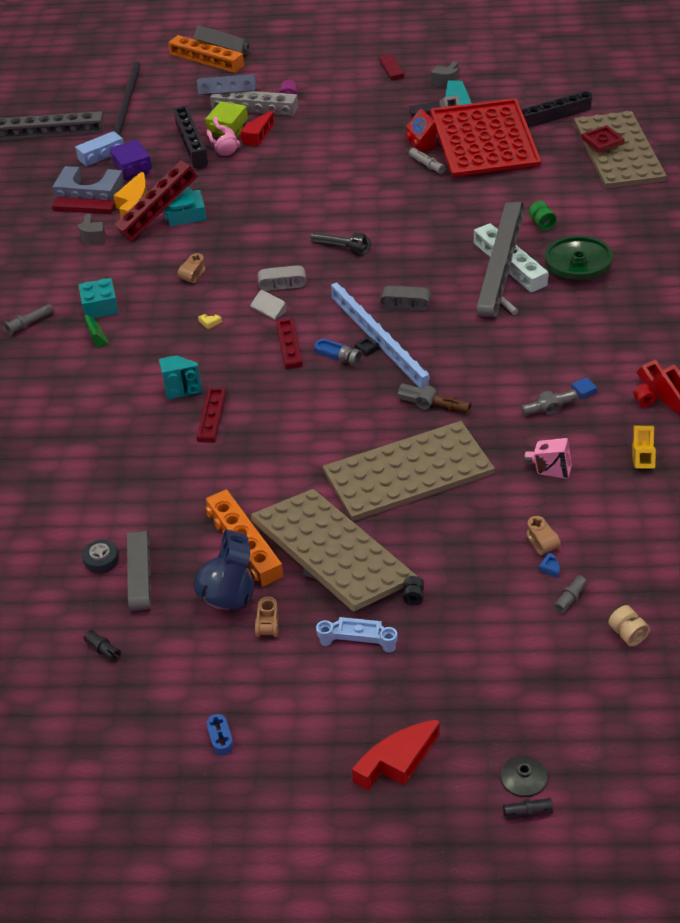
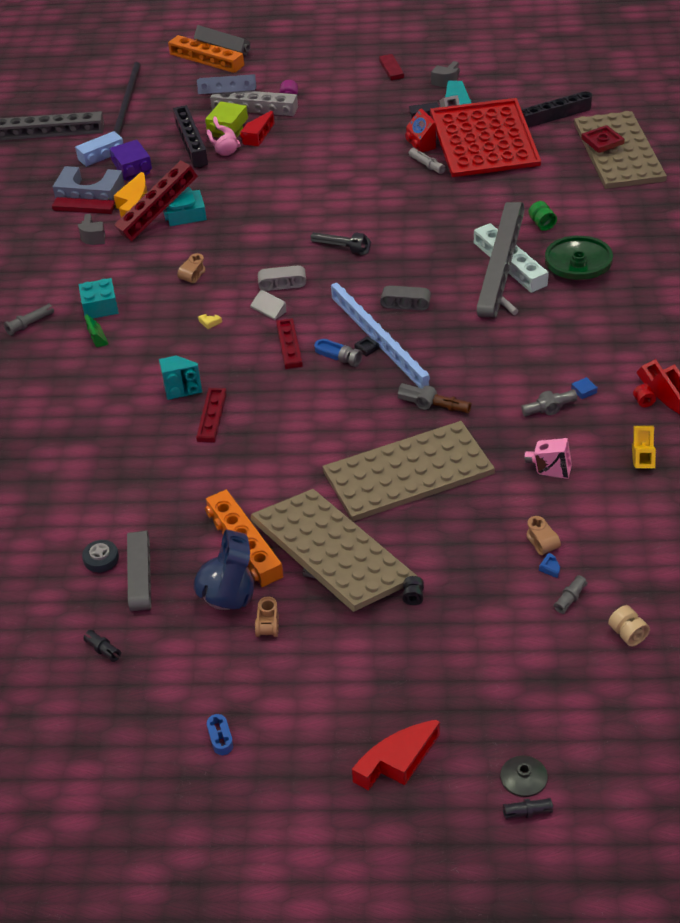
(357, 630): light blue plate -> none

